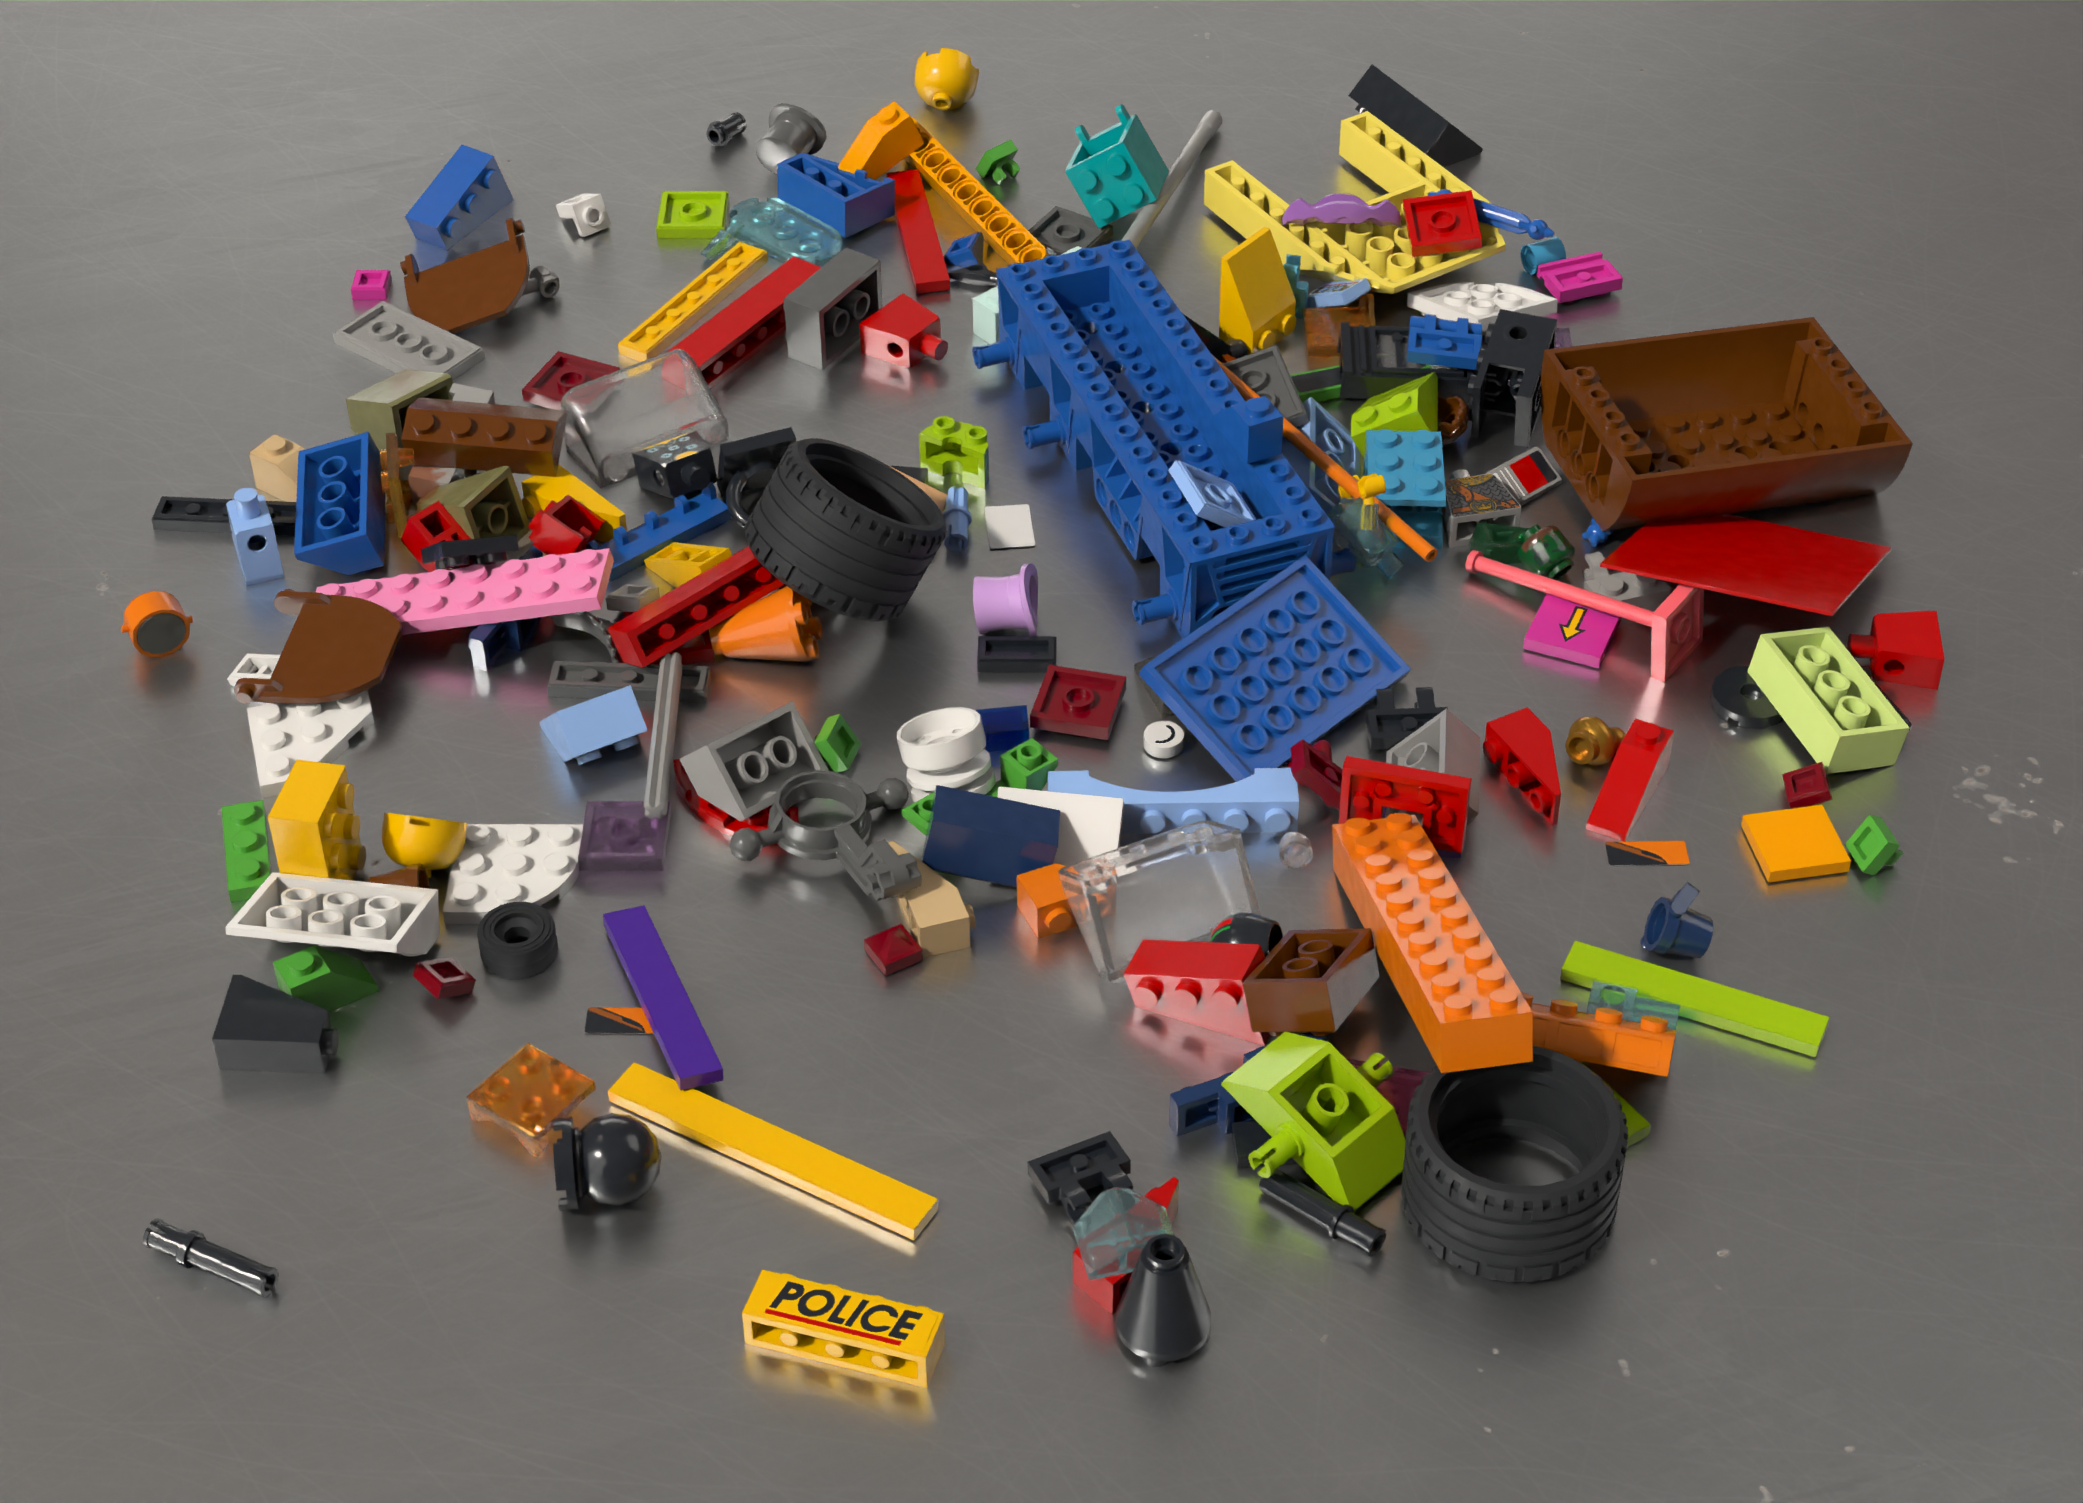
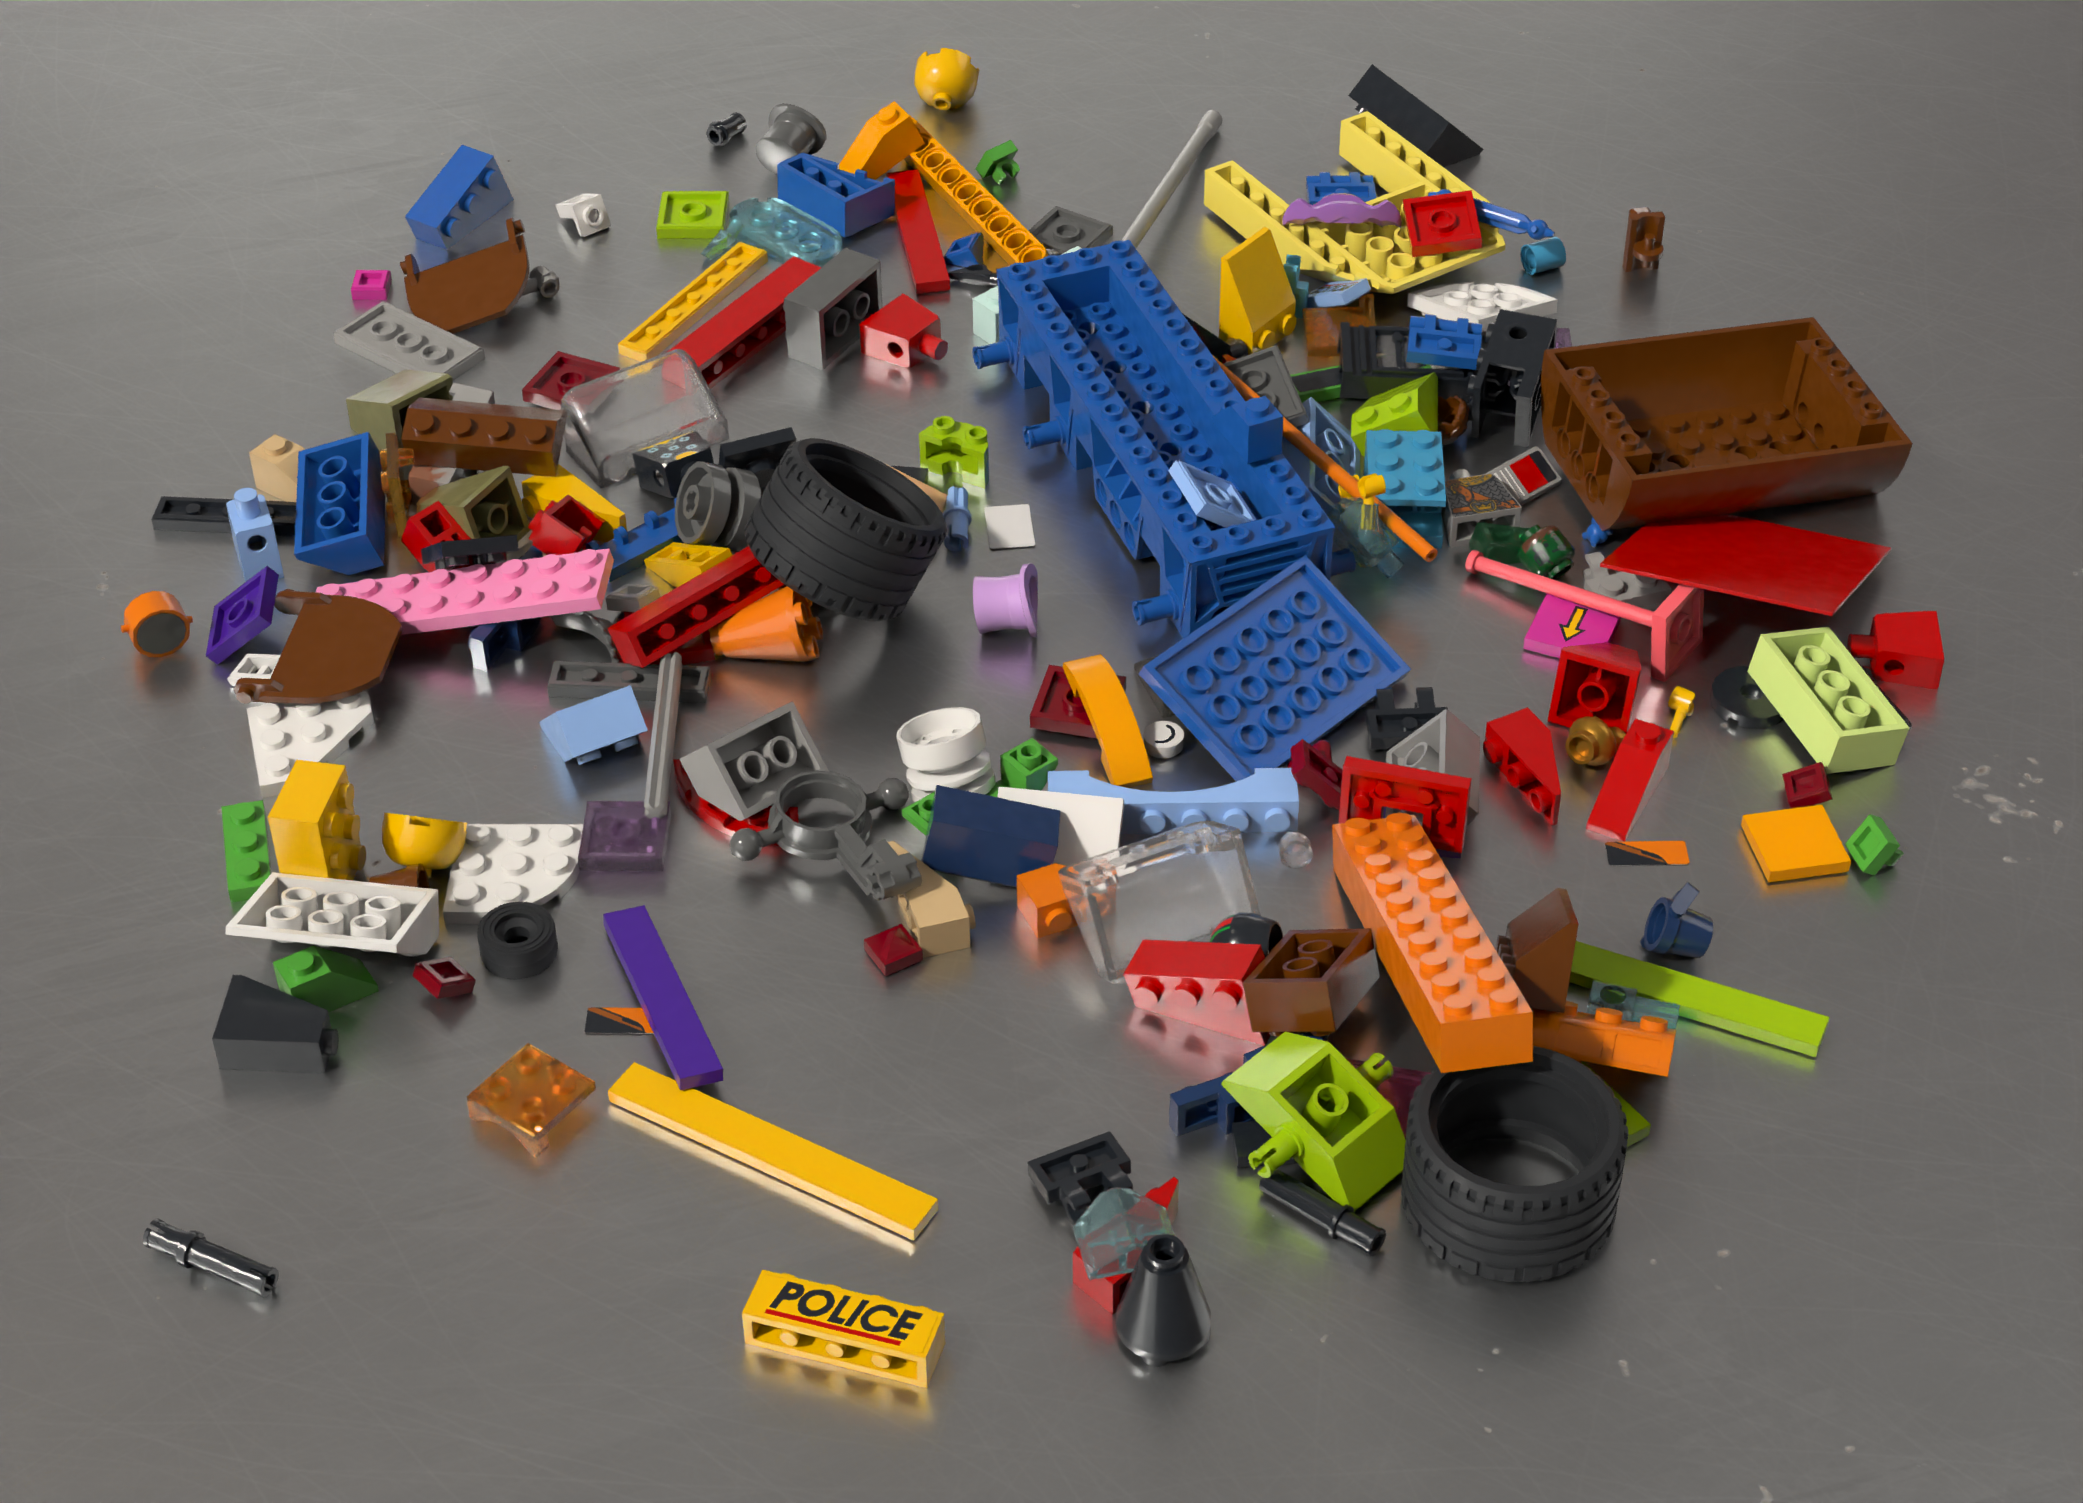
(242, 615): none -> dark purple tile
(607, 1160): black tile -> none
(715, 505): none -> dark grey wheel
(837, 743): bright green tile -> none
(1005, 727): clear blue piece -> none
(1016, 653): black tile -> none
(1111, 719): none -> light orange slope
(1116, 169): teal container -> none
(1327, 184): none -> blue plate
(1541, 950): none -> reddish brown slope
(1580, 277): dark pink plate -> none
(1595, 682): none -> red slope
(1643, 239): none -> reddish brown hips
(1682, 702): none -> yellow hand

